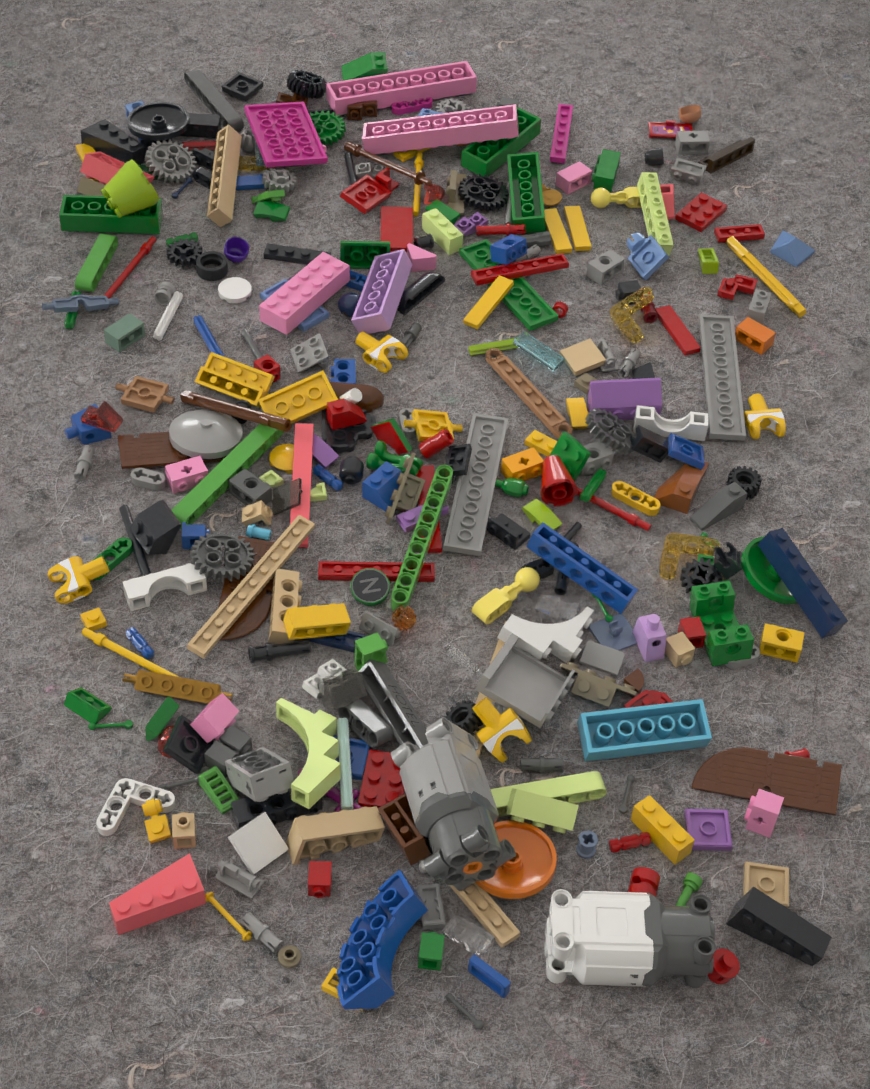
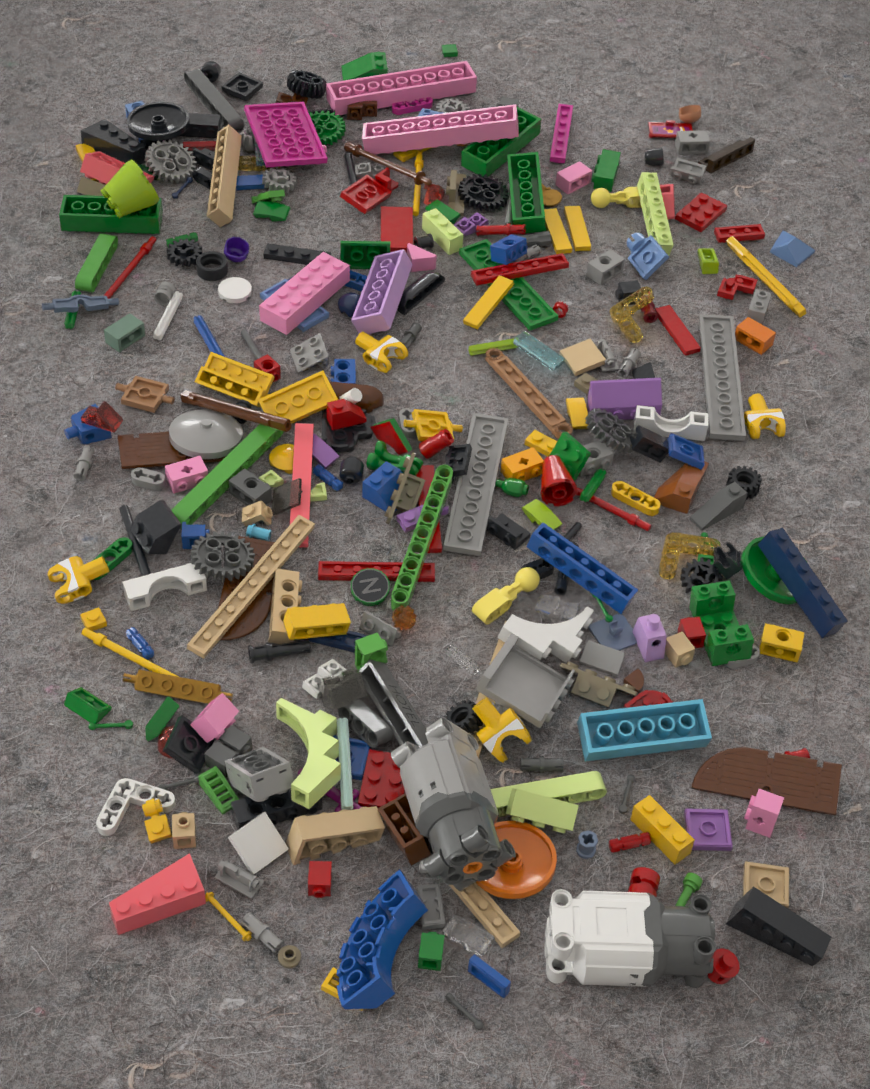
(211, 70): none -> black head
(449, 50): none -> green tile

